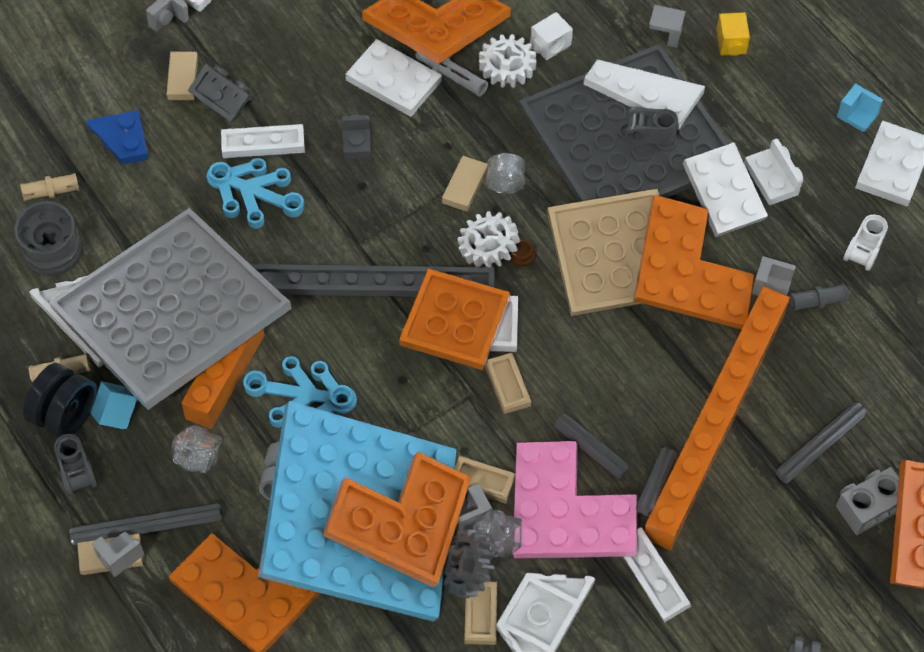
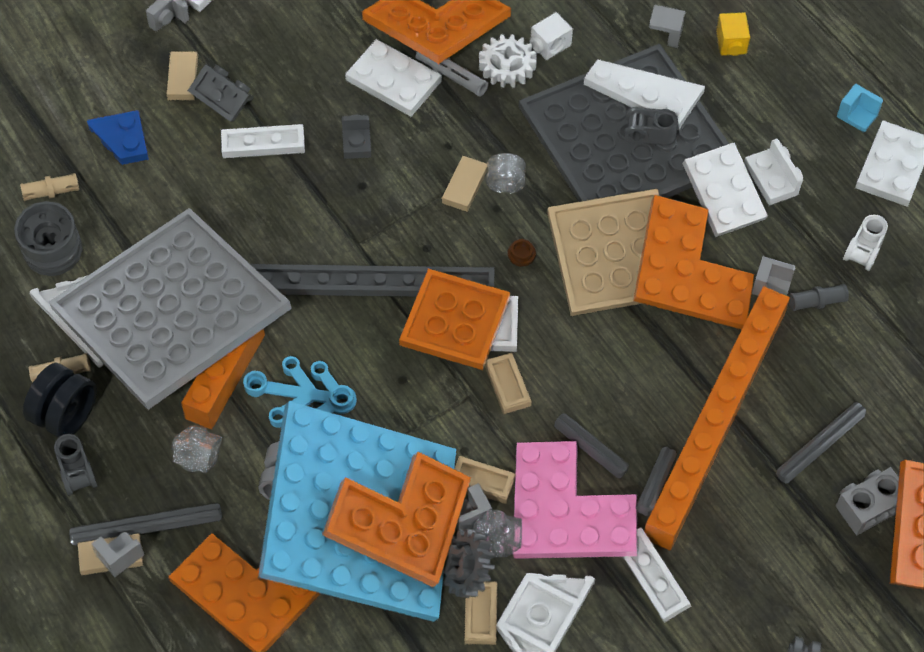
(113, 405): medium azure panel -> none
(253, 188): medium azure plant -> none
(488, 240): white gear -> none

